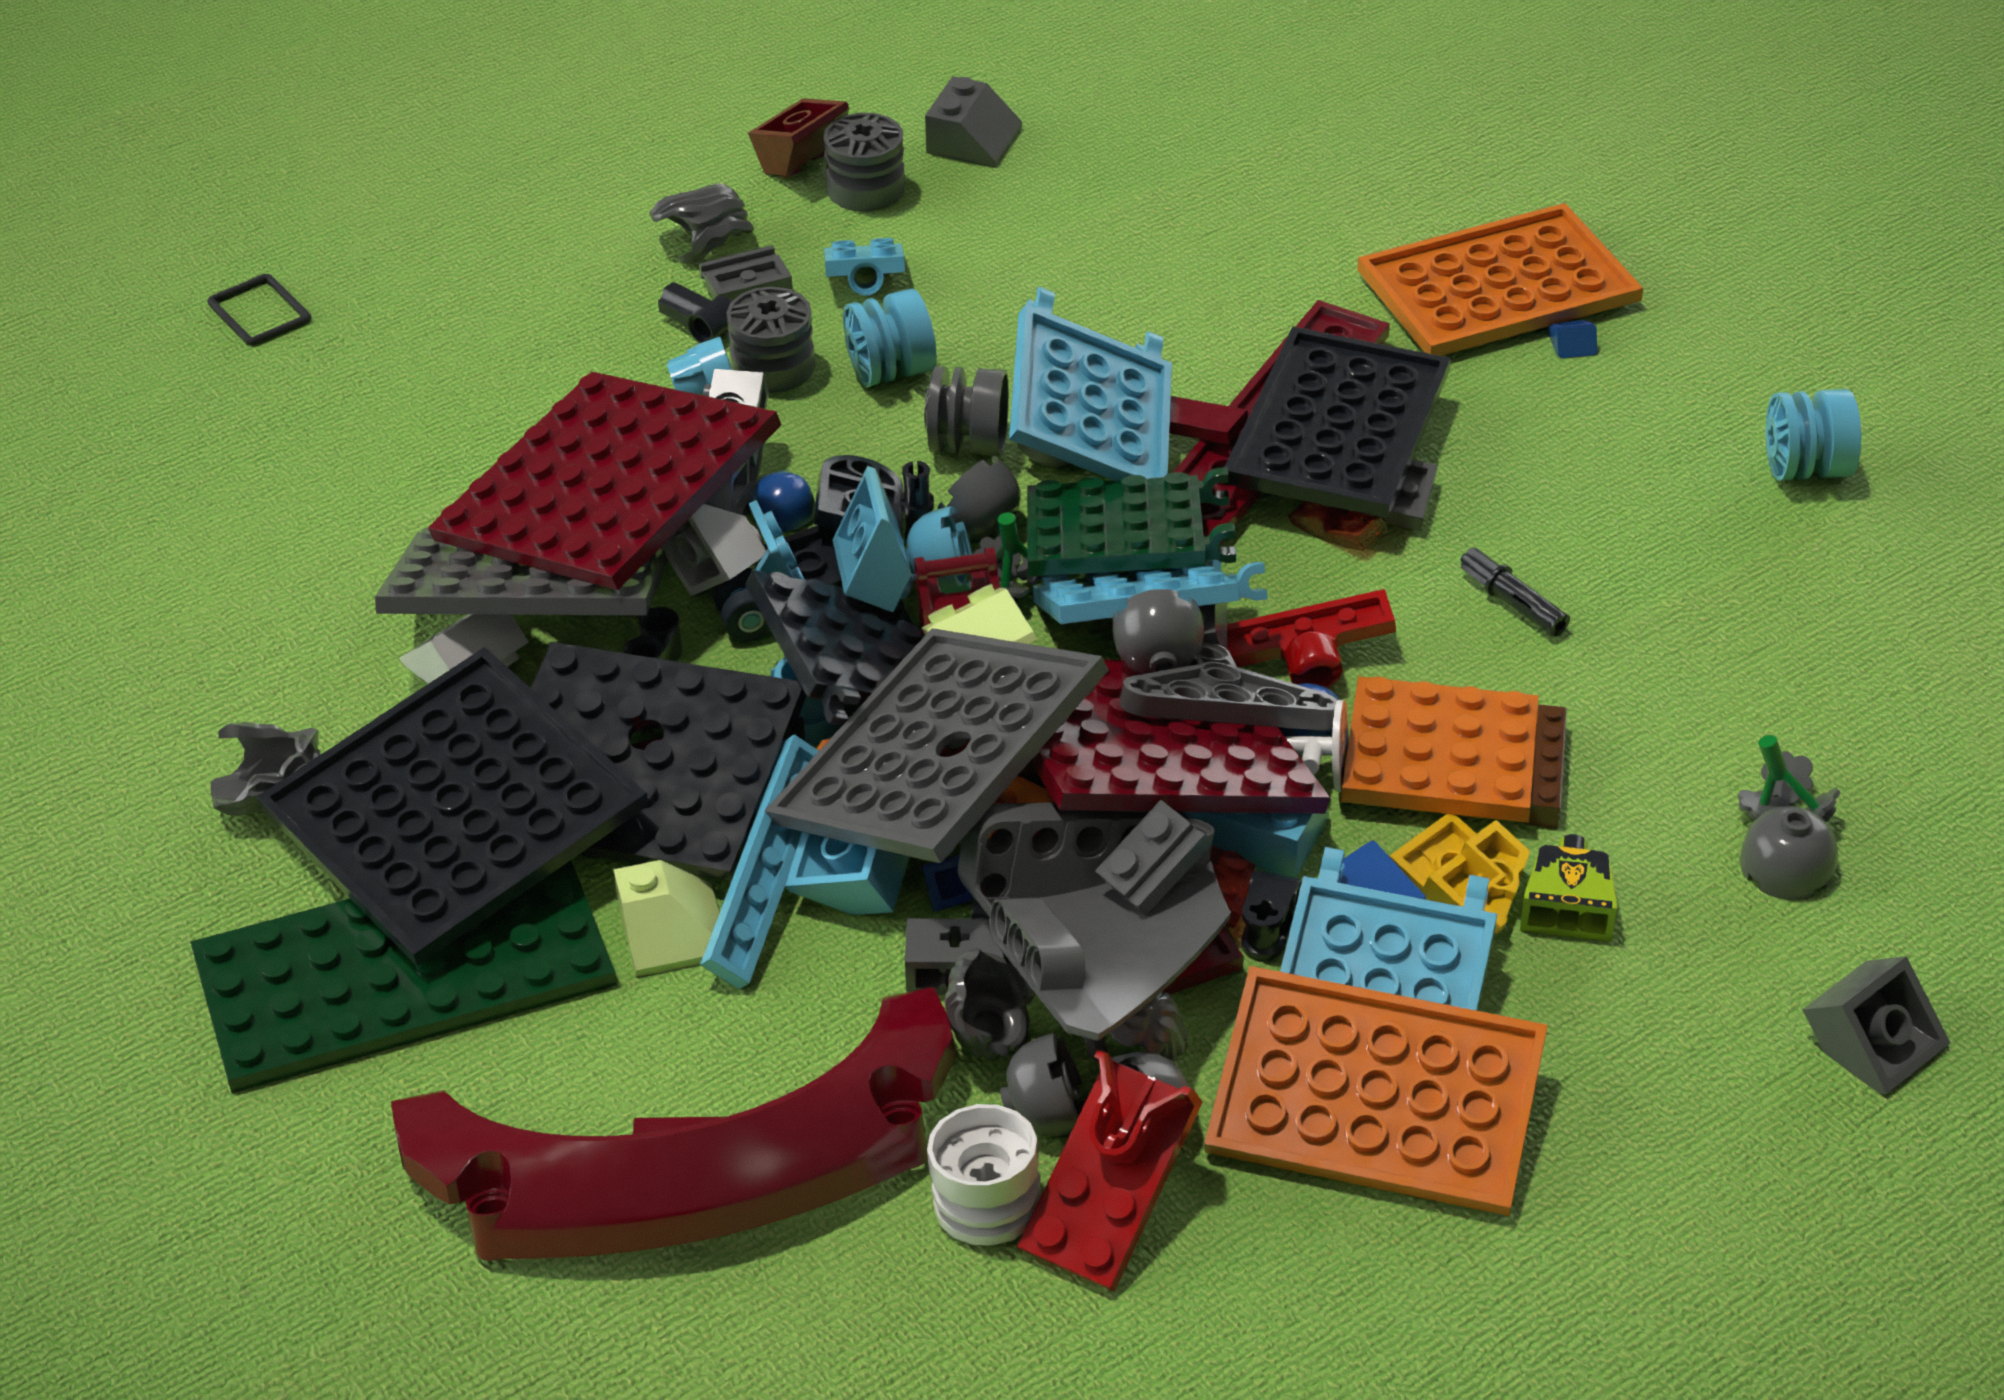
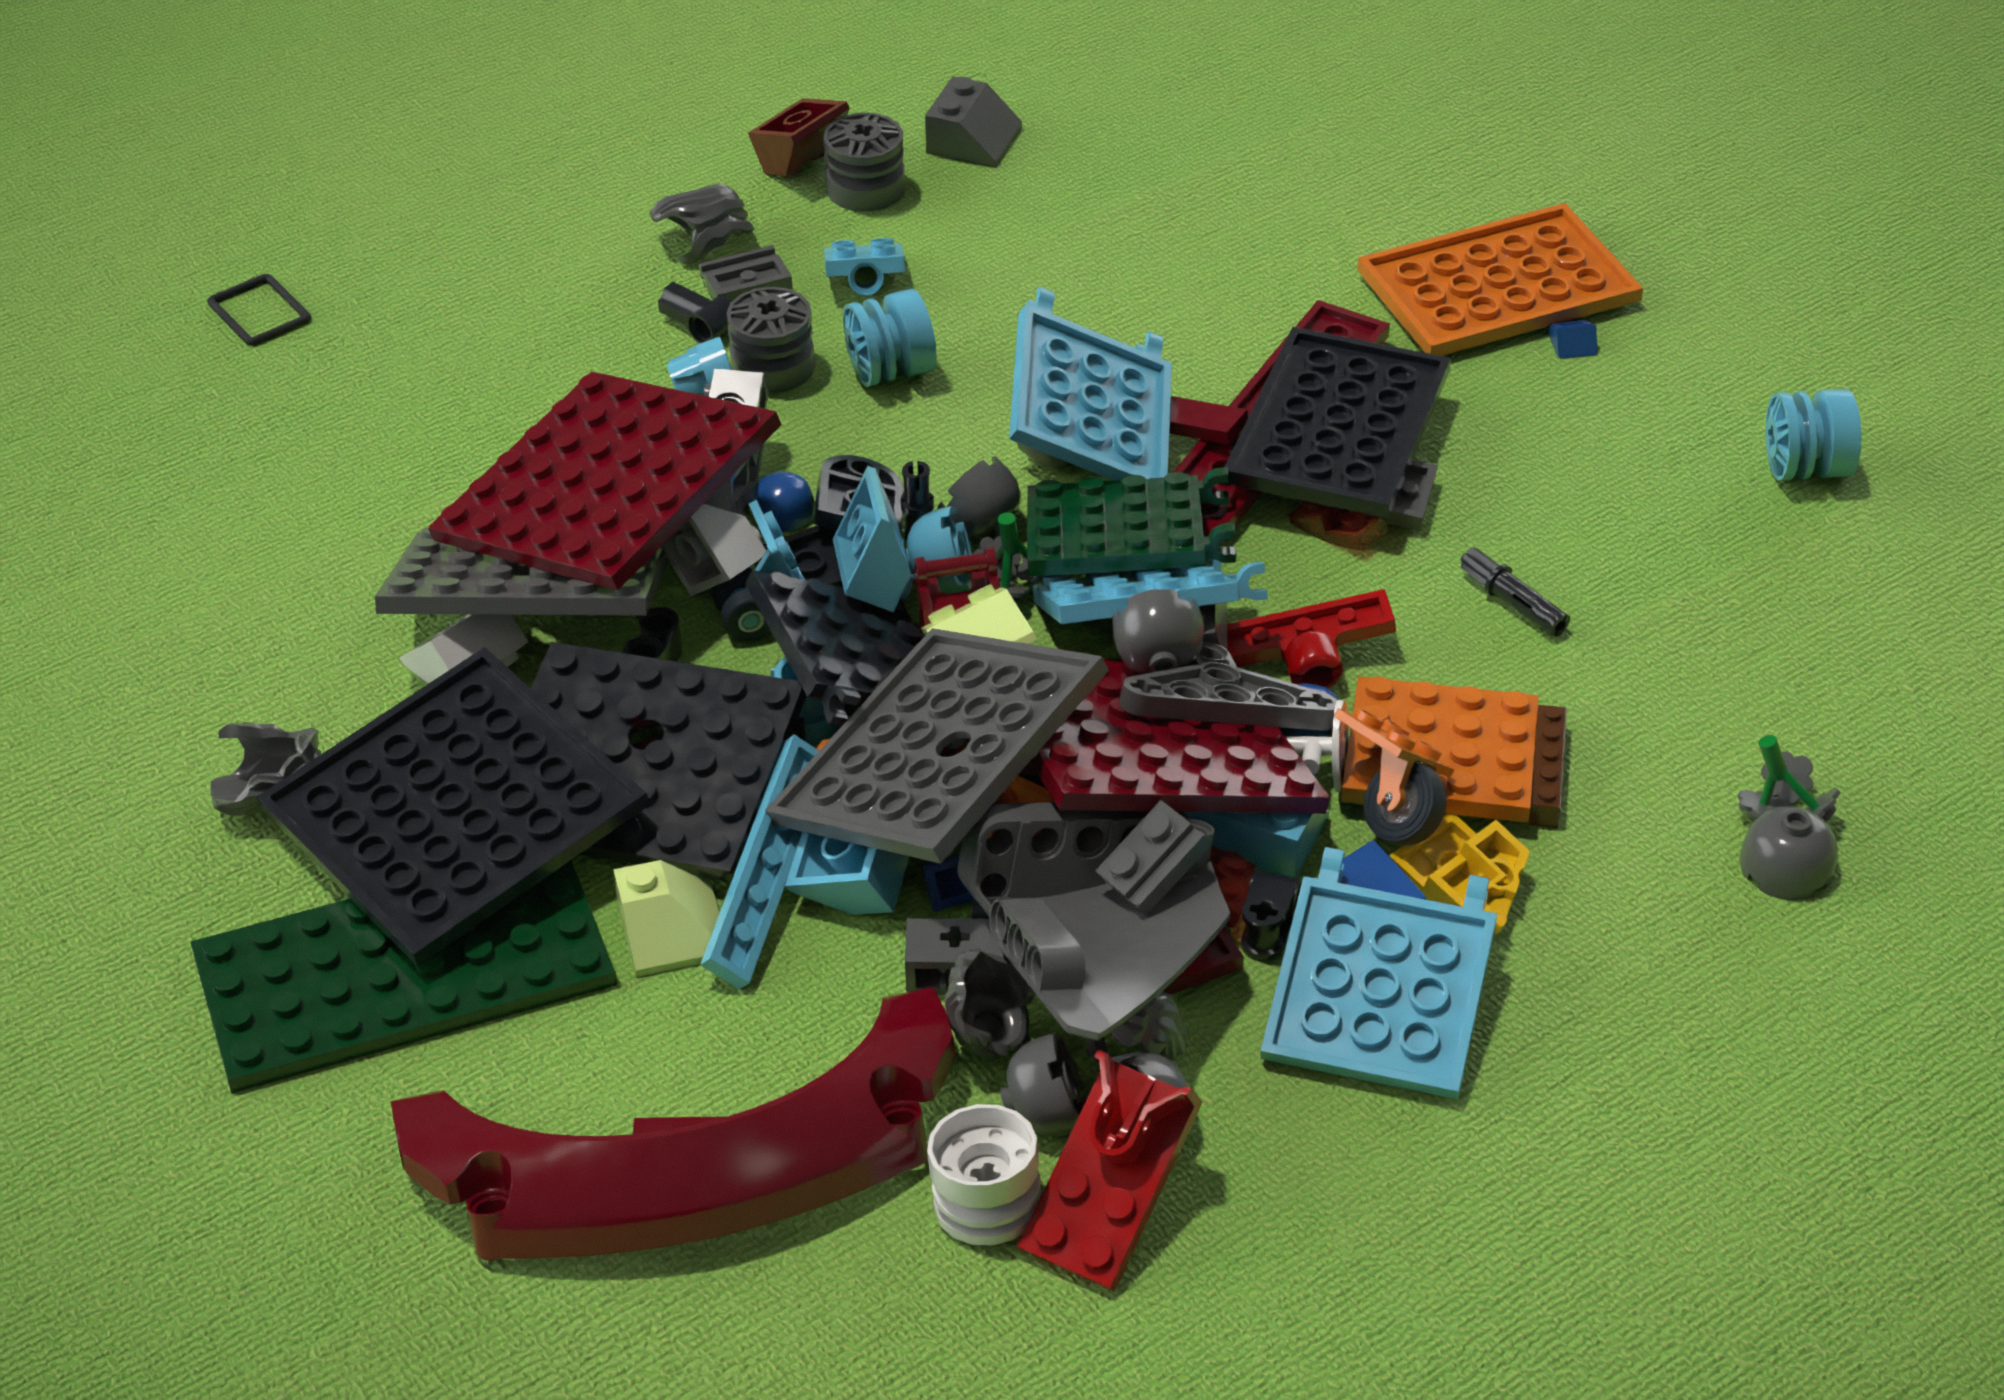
(967, 410): dark grey wheel -> none
(1377, 1090): orange plate -> none
(1406, 794): none -> plate
(1570, 892): lime torso -> none
(1878, 1023): dark grey slope -> none

